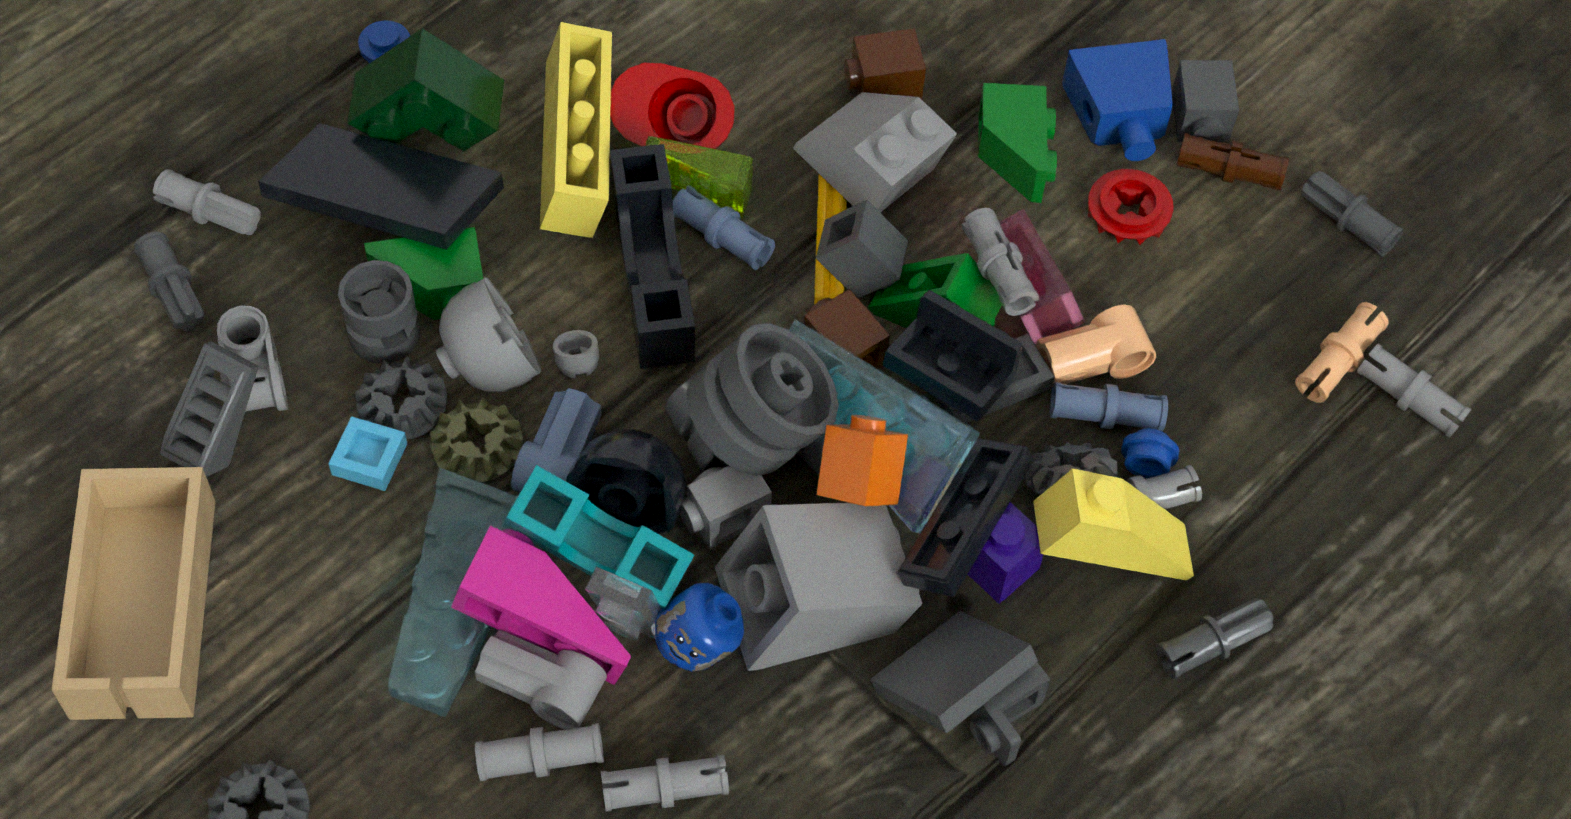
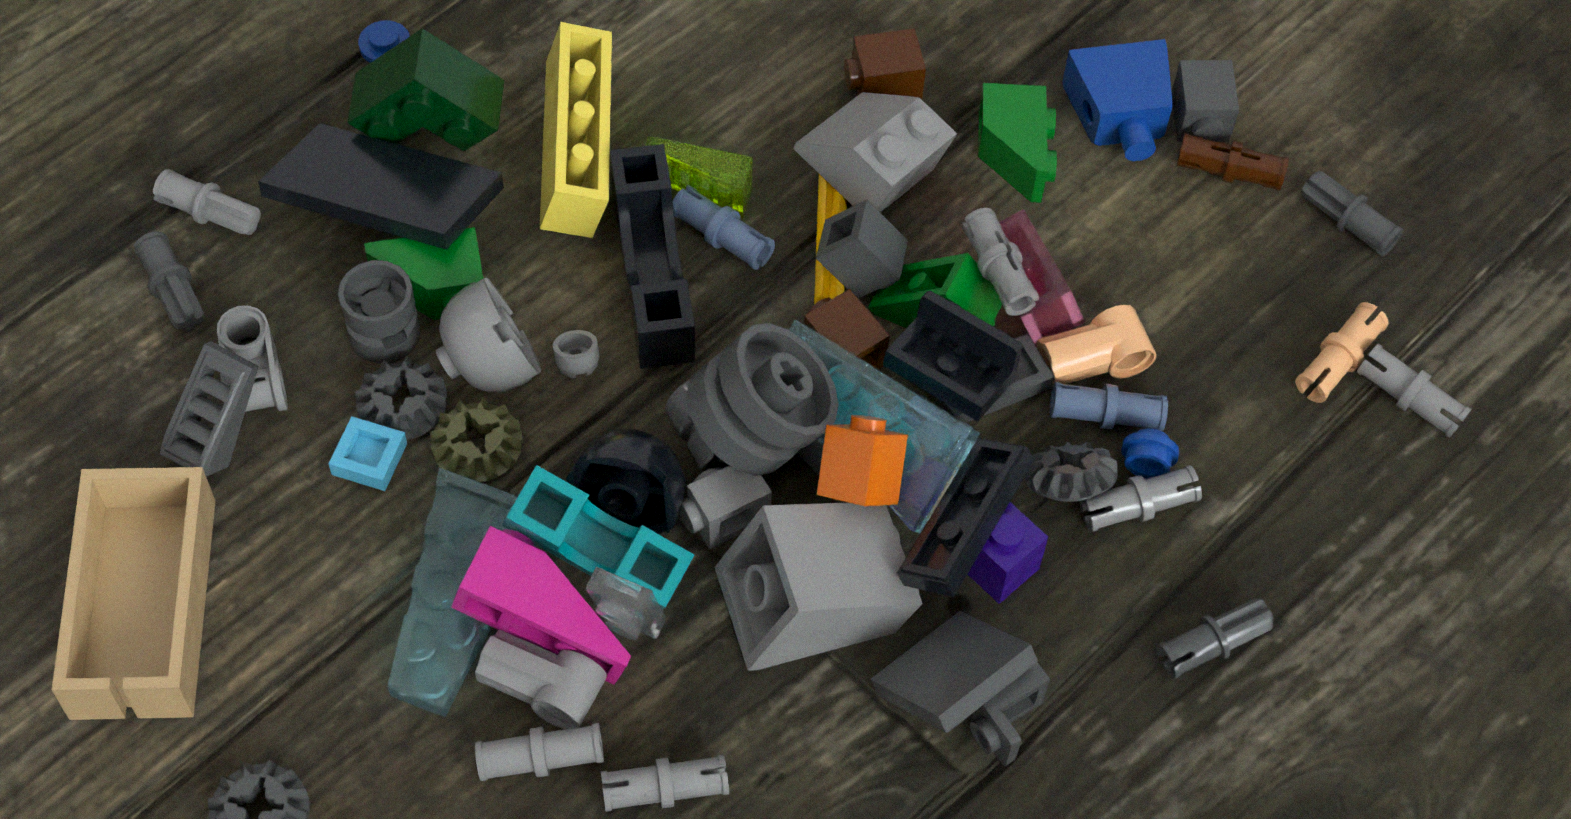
(560, 438): sand blue piece -> none
(671, 106): red piece -> none
(699, 627): blue head -> none
(1110, 525): light yellow slope -> none
(1130, 187): red gear -> none

